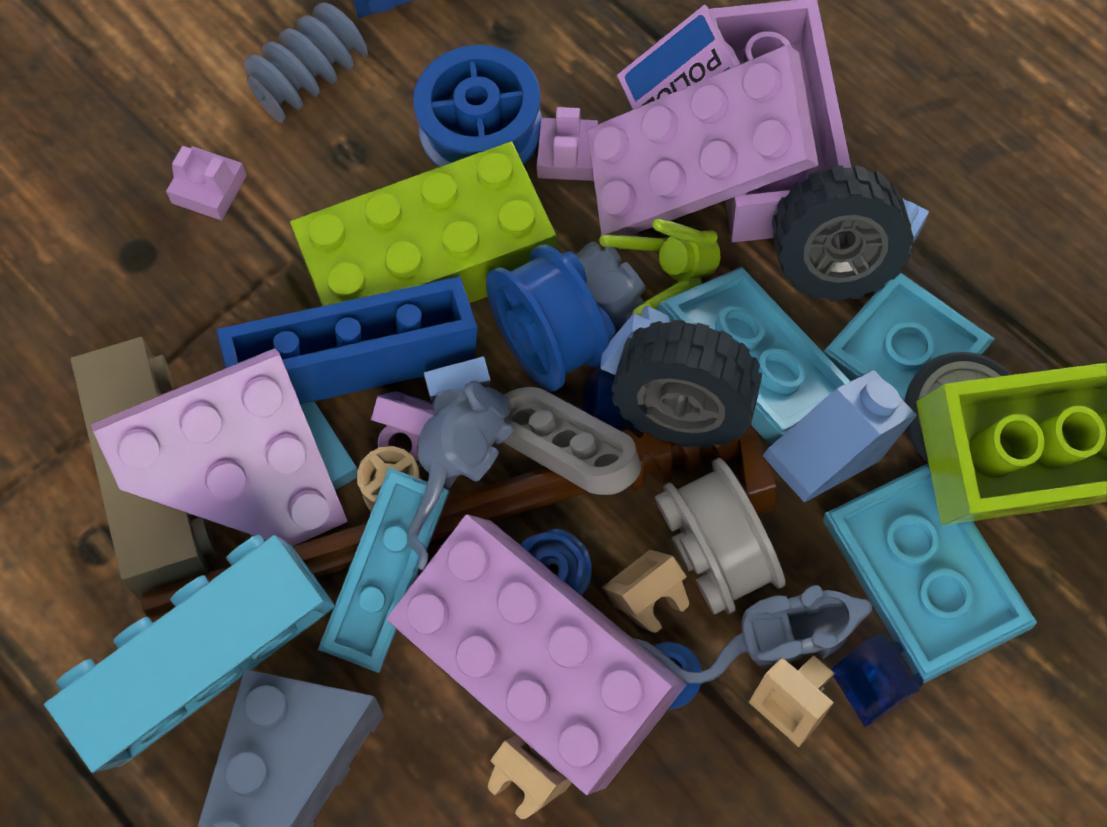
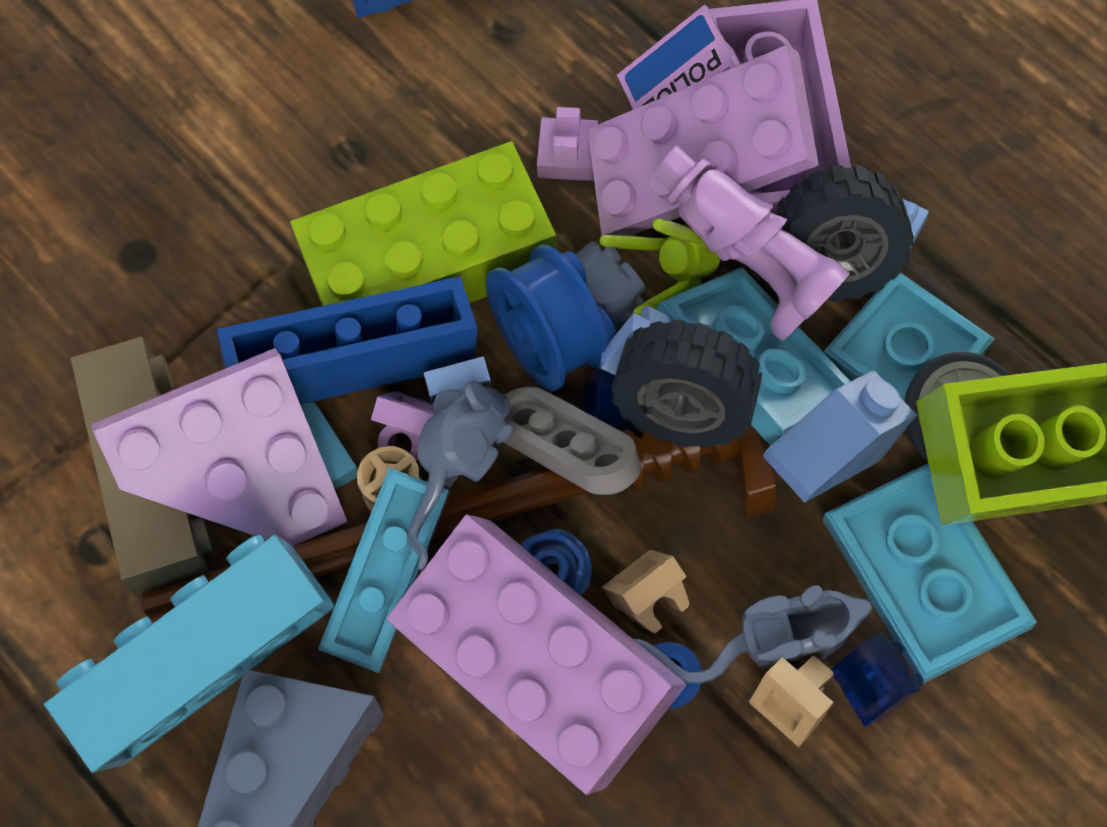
(205, 181): lavender tile -> none
(302, 57): sand blue piece -> none
(475, 103): blue wheel -> none
(530, 772): tan tile -> none
(720, 537): light grey wheel -> none
(745, 230): none -> lavender piece

